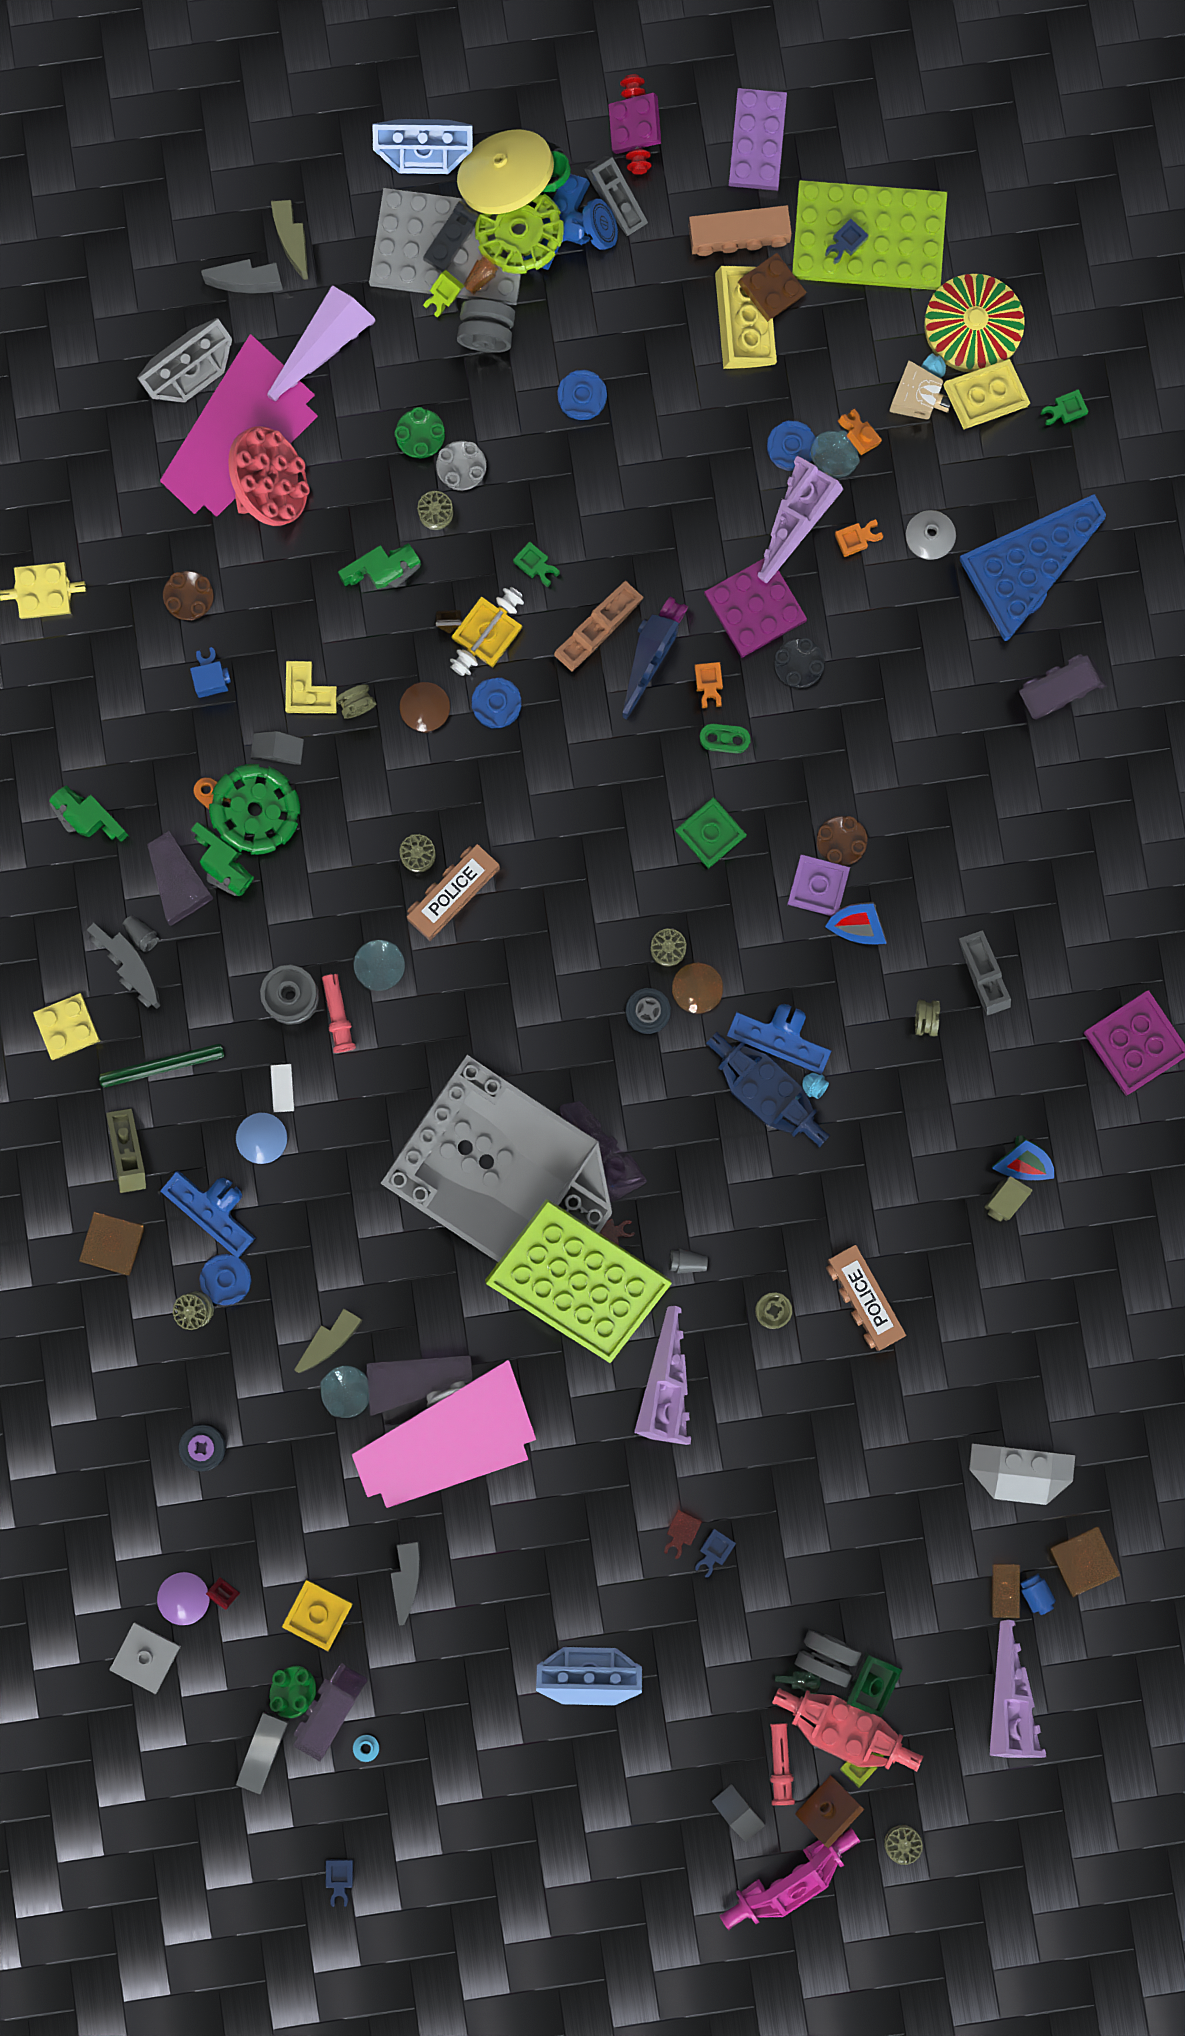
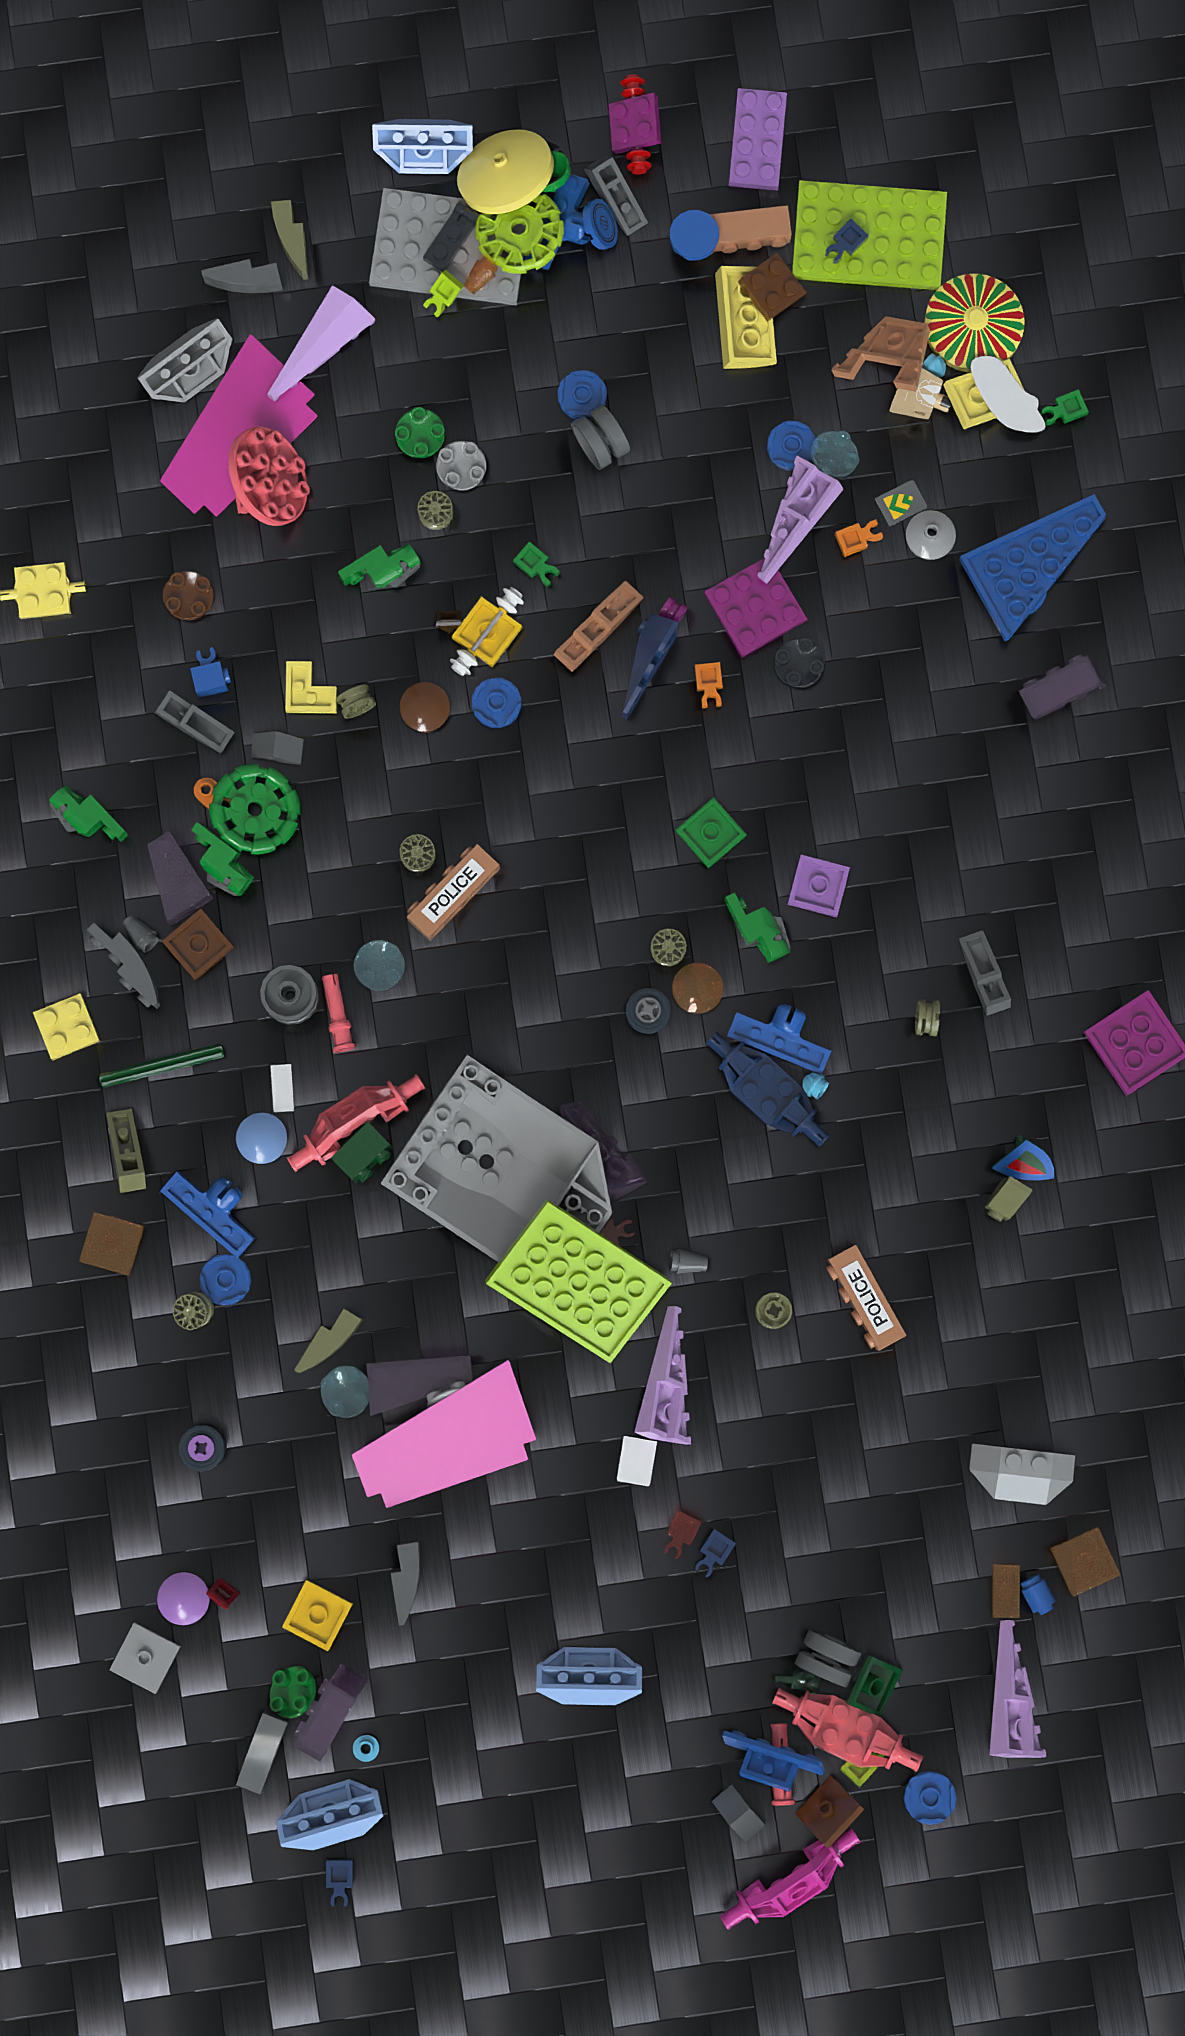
(193, 721): none -> dark grey slope
(198, 944): none -> reddish brown plate
(329, 1815): none -> light blue wedge
(351, 1113): none -> coral plate
(362, 1153): none -> dark green brick
(486, 326): dark grey wheel -> none
(600, 436): none -> dark grey wheel
(636, 1461): none -> white sticker
(694, 235): none -> blue tile
(725, 736): green plate -> none
(759, 927): none -> green plate
(769, 1763): none -> blue bracket
(842, 840): reddish brown dish -> none
(858, 924): shield -> none
(860, 434): orange plate -> none
(892, 343): none -> nougat wing
(901, 503): none -> dark grey sticker
(903, 1844): olive wheel -> none
(929, 1797): none -> blue tile
(1005, 396): none -> white sticker

